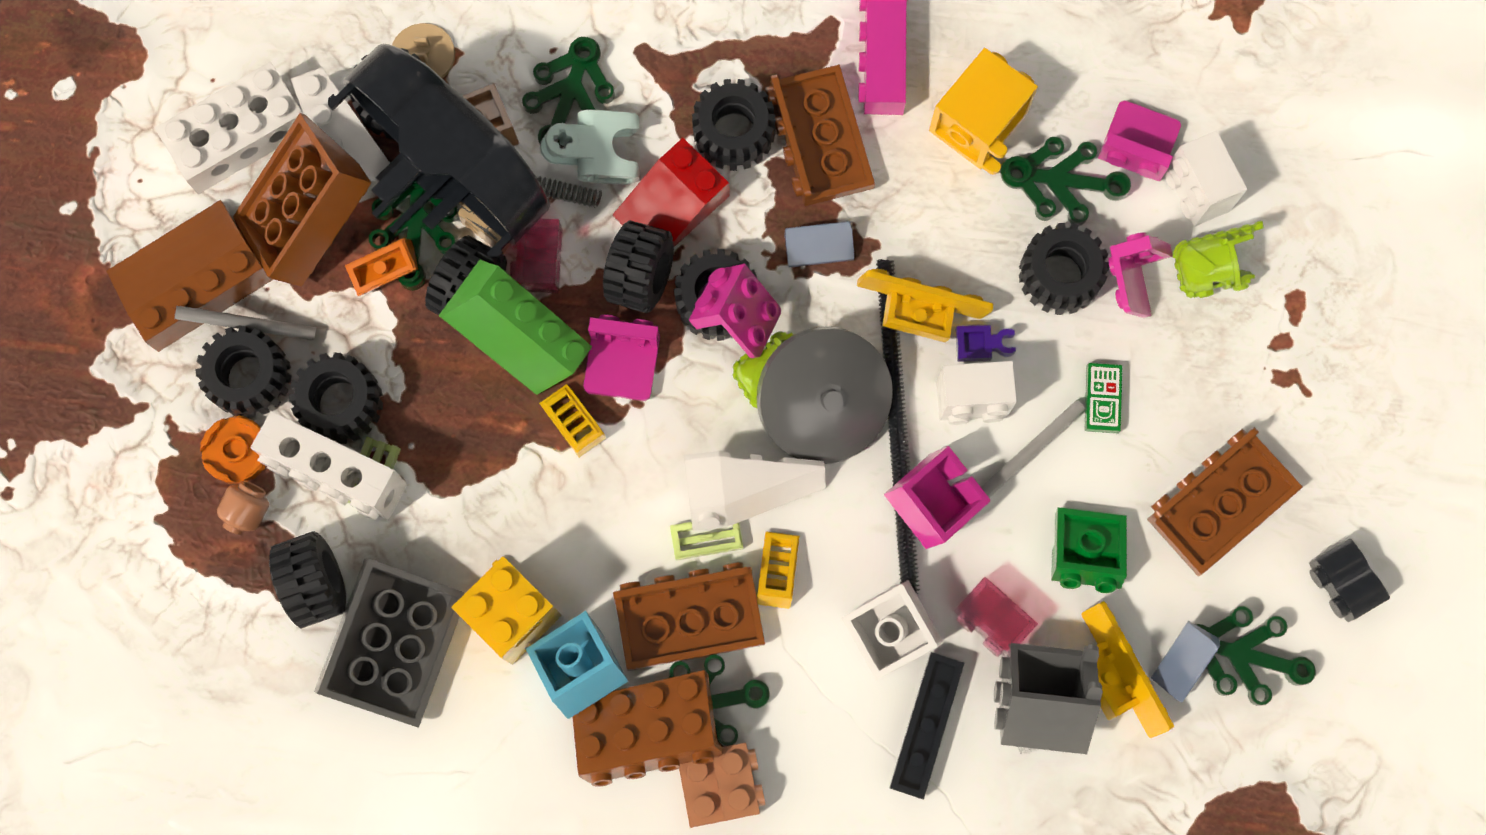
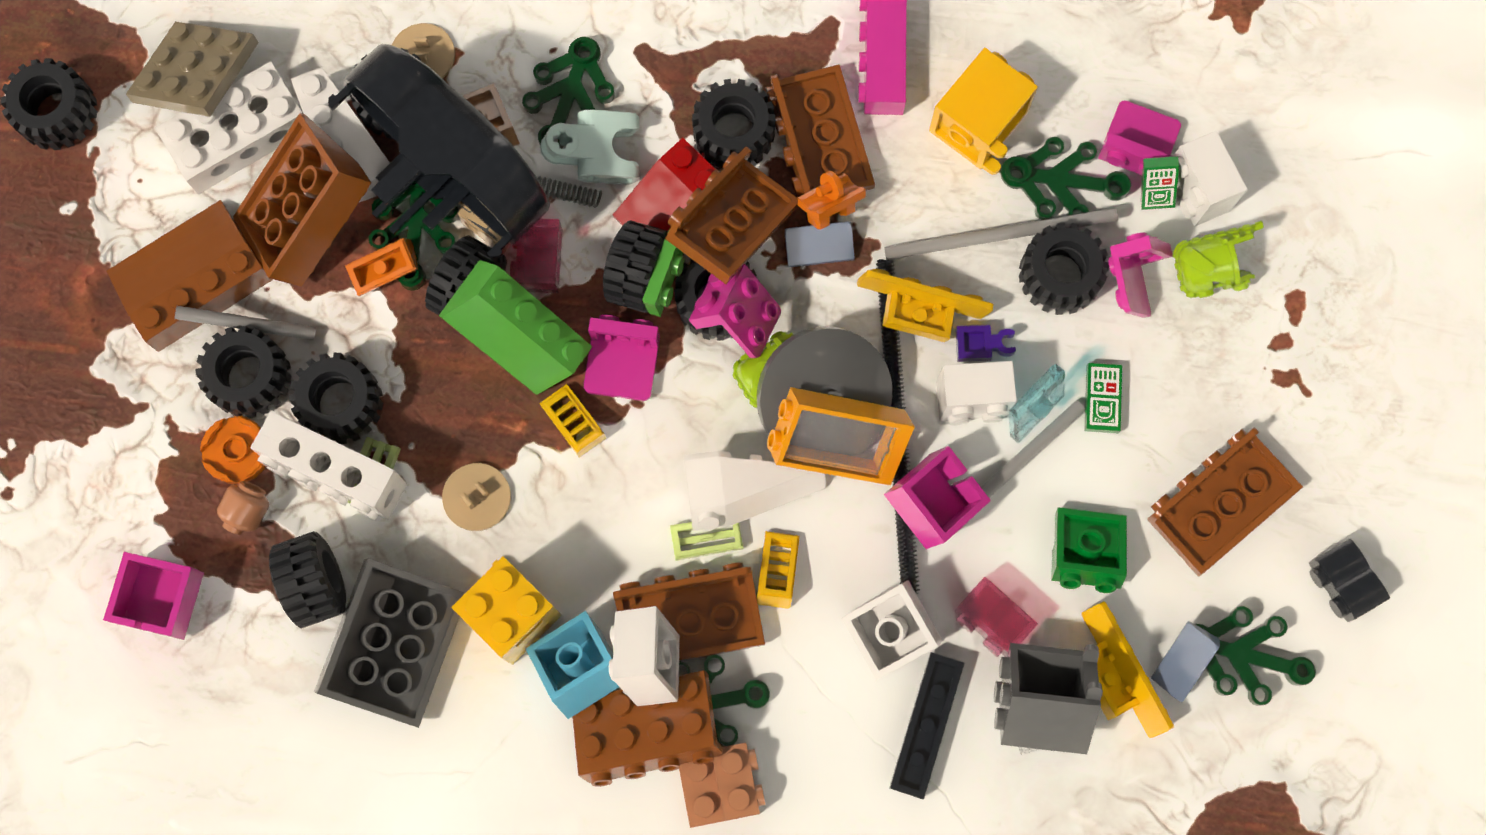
(34, 85): none -> black tyre
(153, 595): none -> dark pink piece
(192, 68): none -> dark tan plate
(476, 497): none -> tan piece
(645, 656): none -> white brick
(660, 289): none -> bright green hinge
(730, 217): none -> dark orange bracket
(834, 196): none -> orange hips
(840, 436): none -> window
(997, 234): none -> light grey piece
(1036, 403): none -> clear light blue plate
(1159, 182): none -> tile

